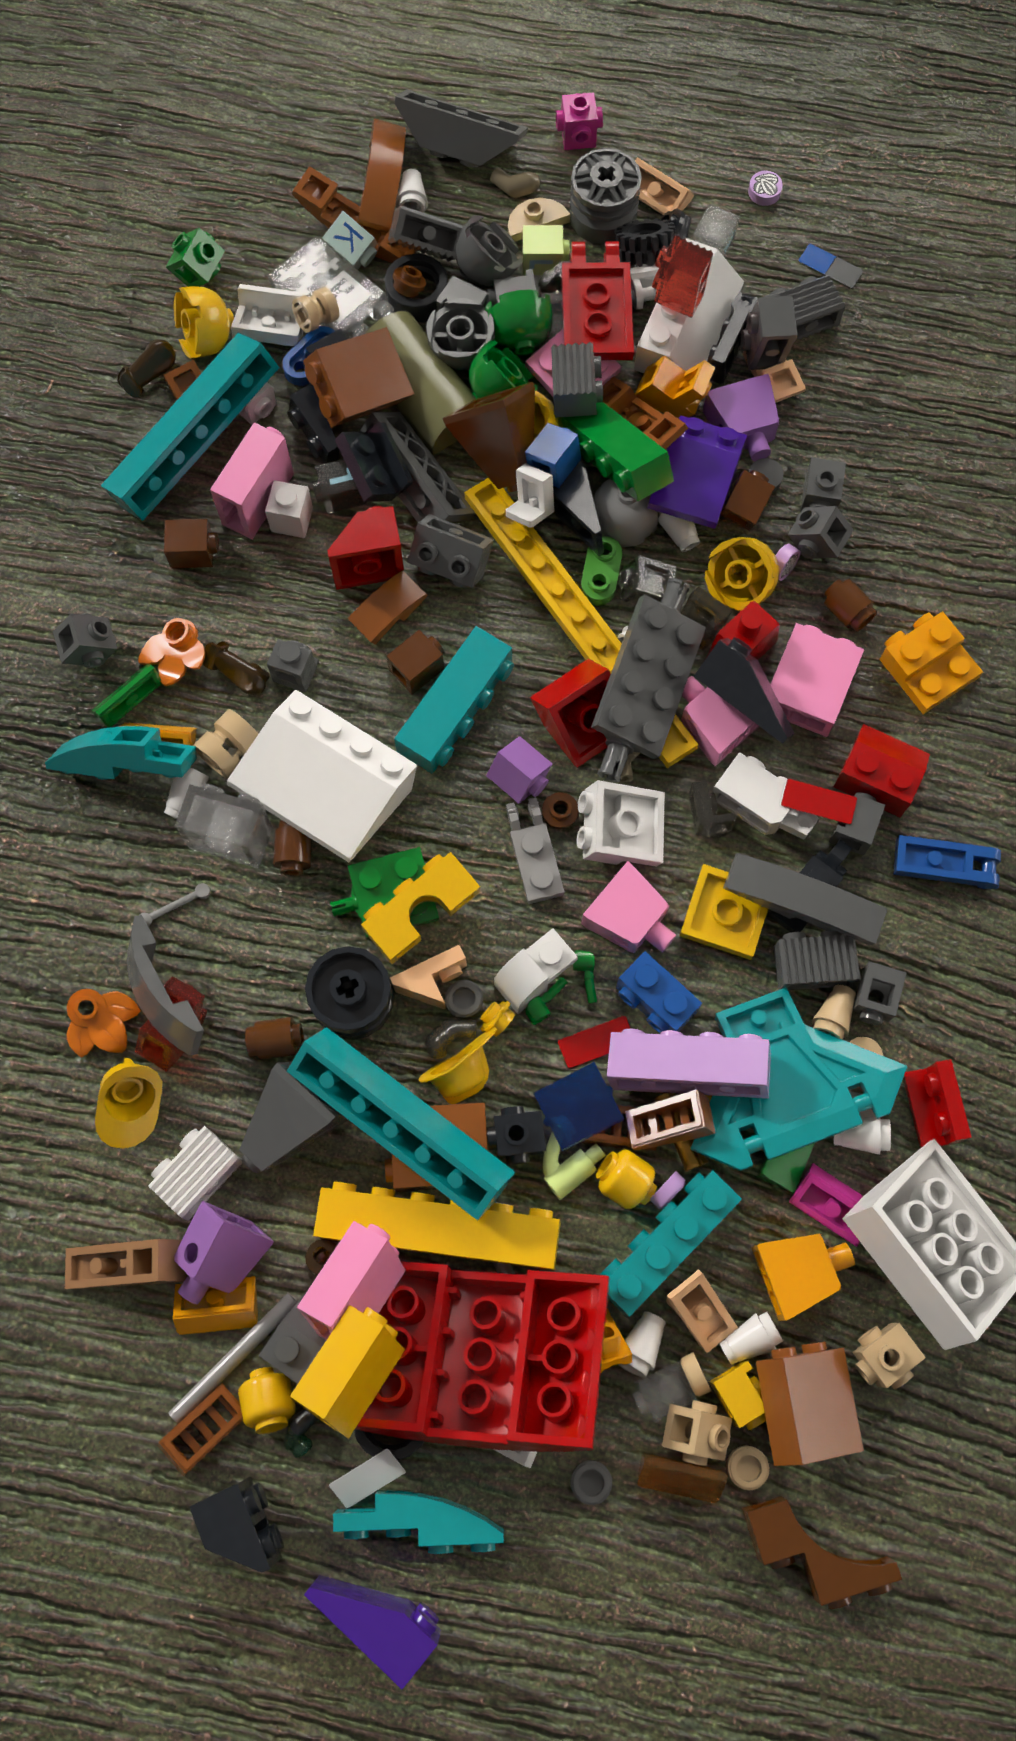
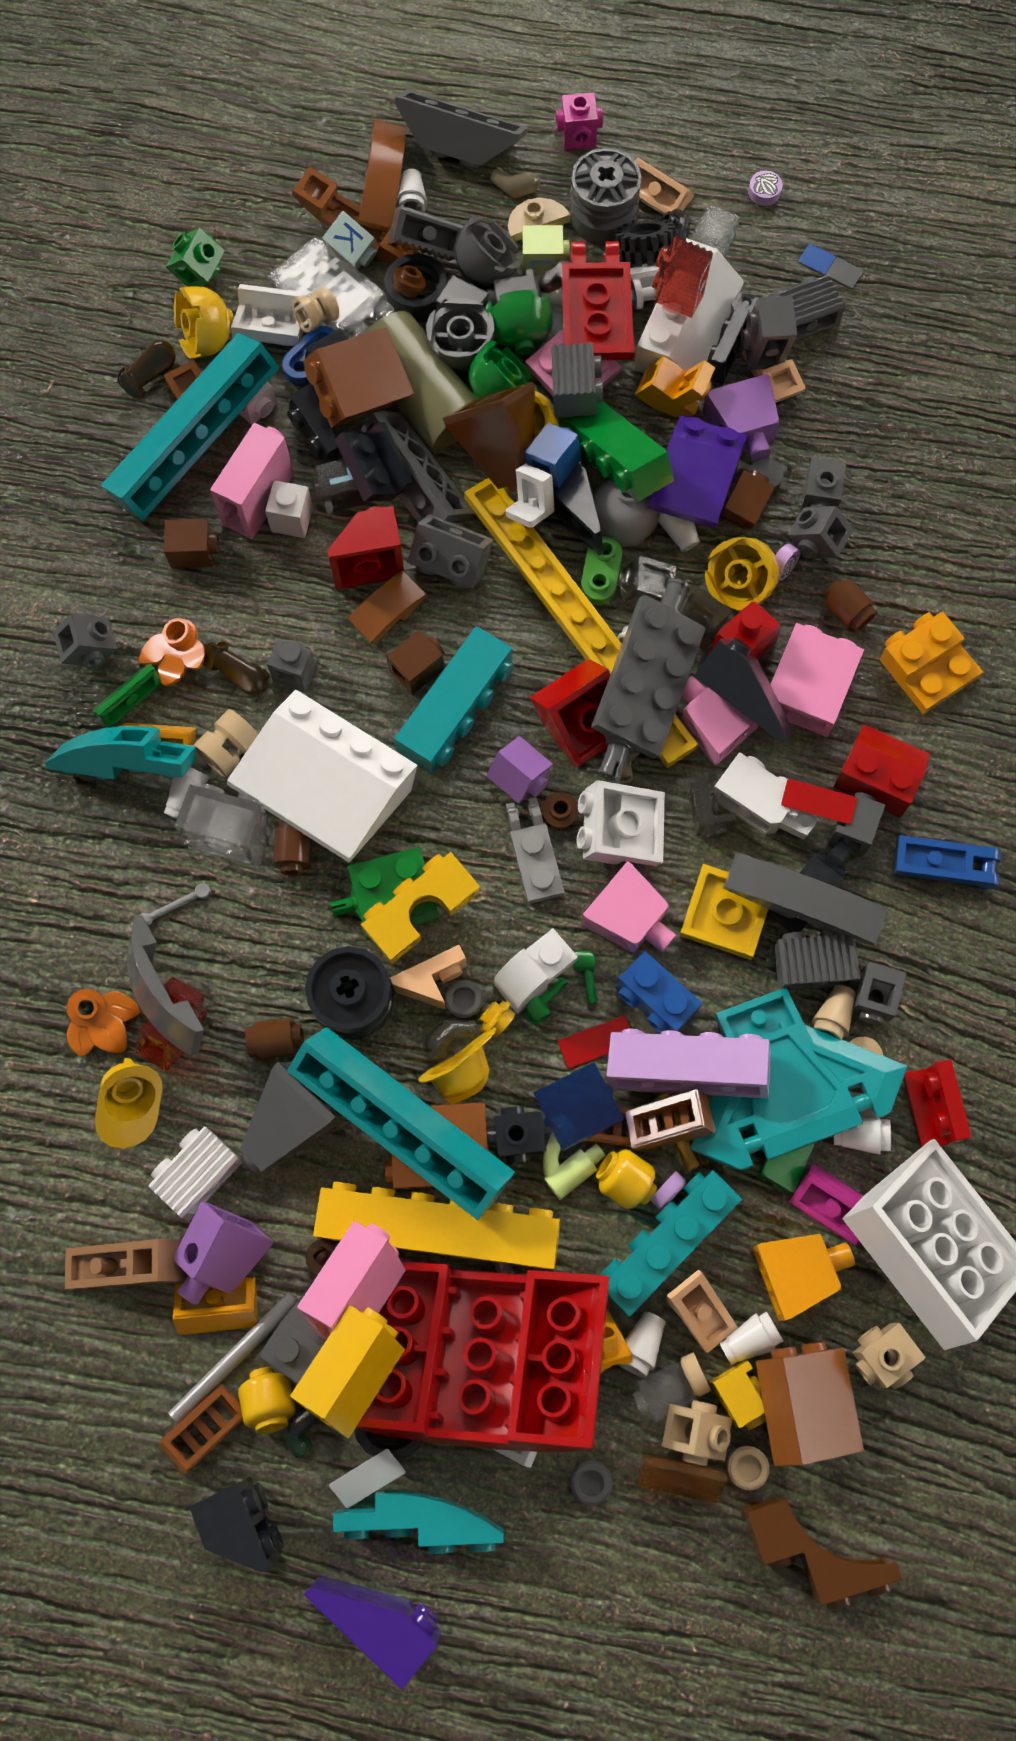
(659, 427): dark orange slope -> none

